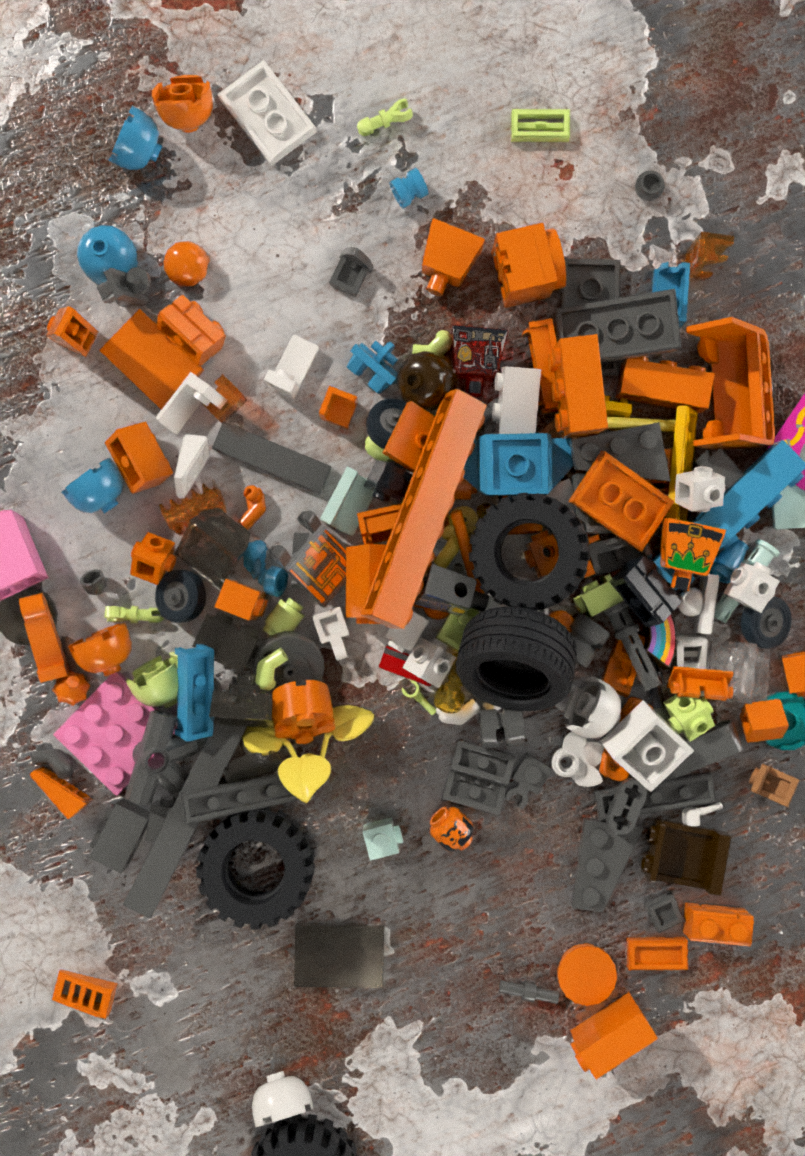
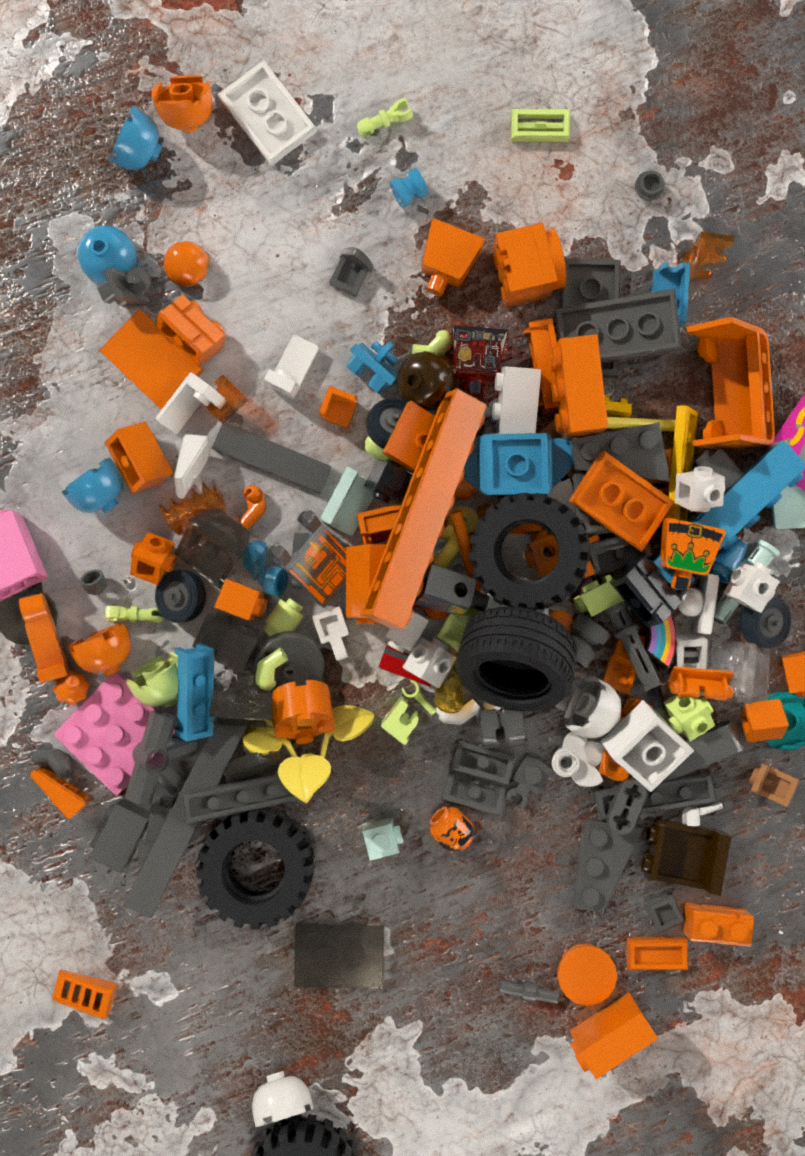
(71, 331): orange slope -> none
(400, 726): none -> yellowish green hinge
(664, 384): orange brick -> none

